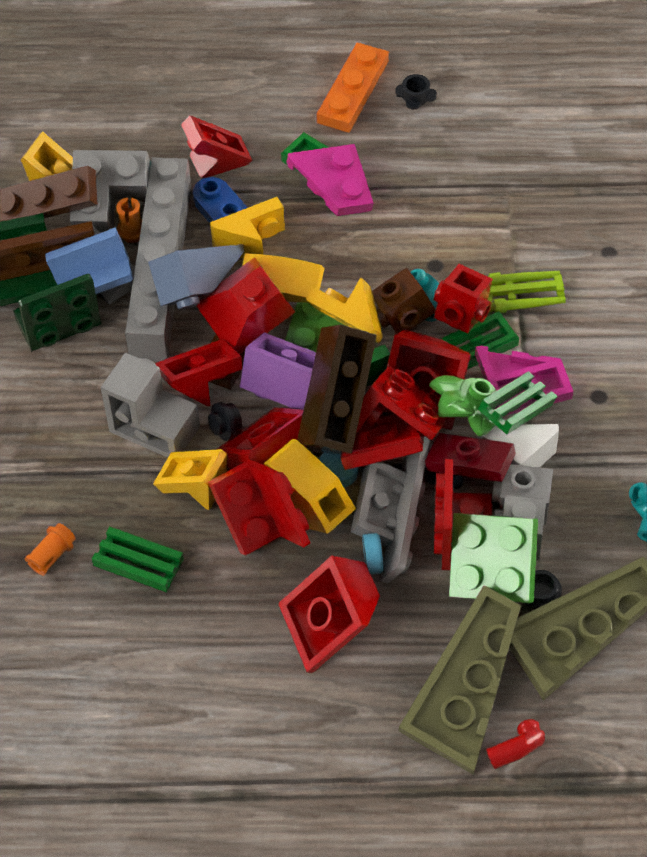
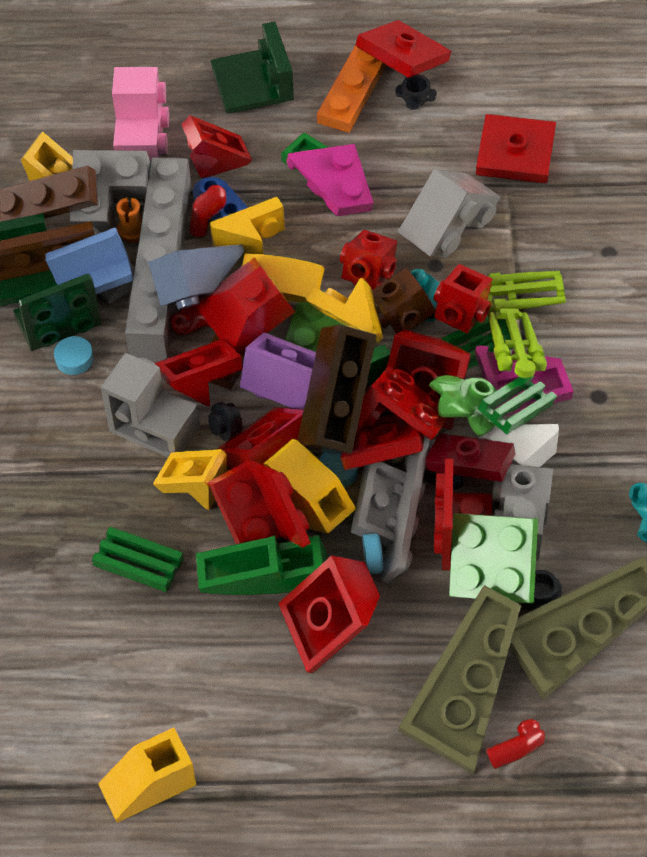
(50, 548): orange pin -> none
(73, 355): none -> medium azure tile
(140, 111): none -> bright pink brick
(148, 775): none -> yellow slope
(188, 321): none -> red arm
(205, 208): none -> red arm
(255, 76): none -> dark green bracket
(258, 566): none -> green slope
(370, 258): none -> red brick
(403, 48): none -> red plate
(445, 209): none -> light grey brick
(516, 148): none -> red plate
(523, 367): none -> lime piece

